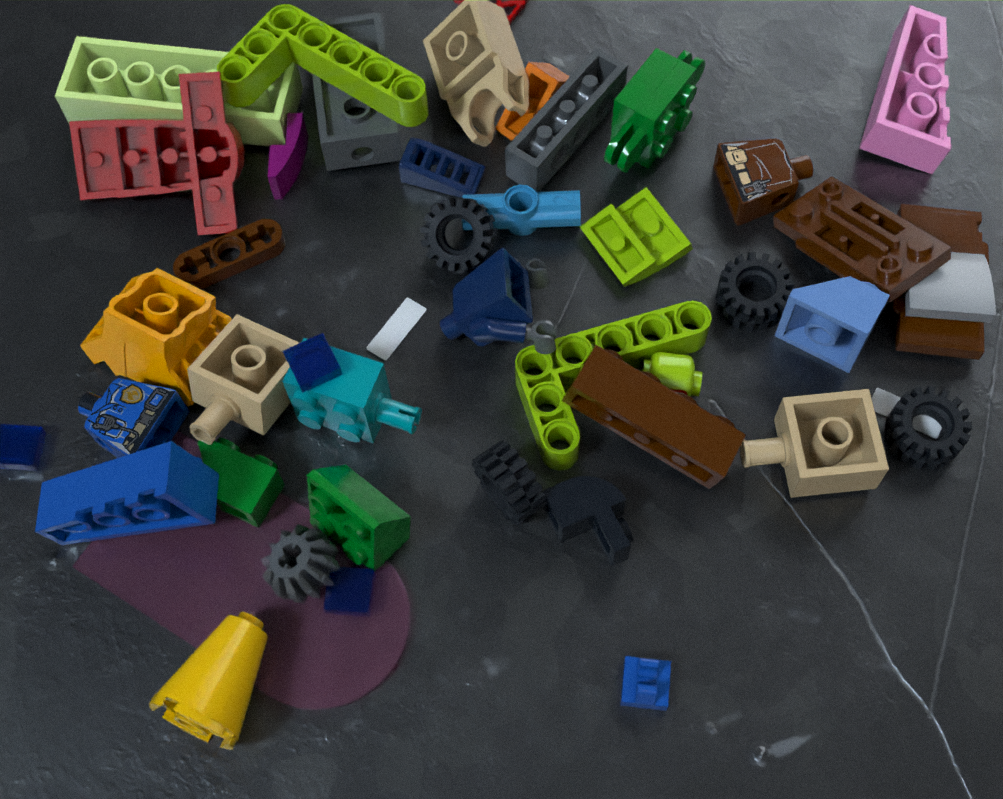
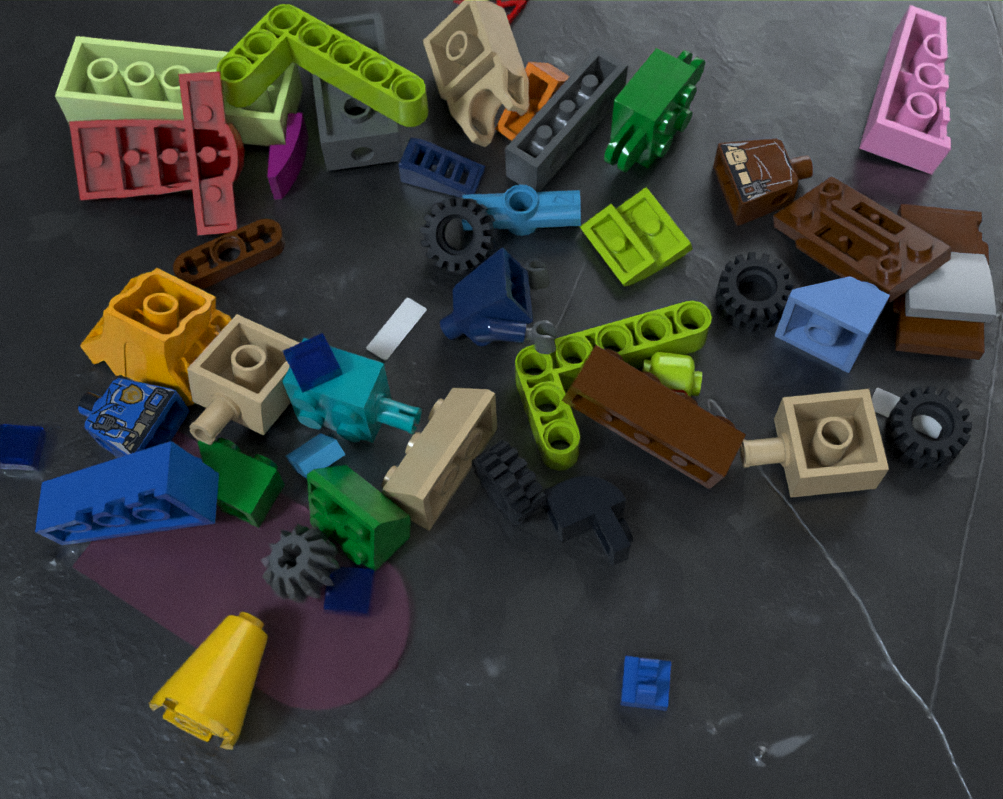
(315, 454): none -> dark azure tile
(442, 454): none -> tan slope

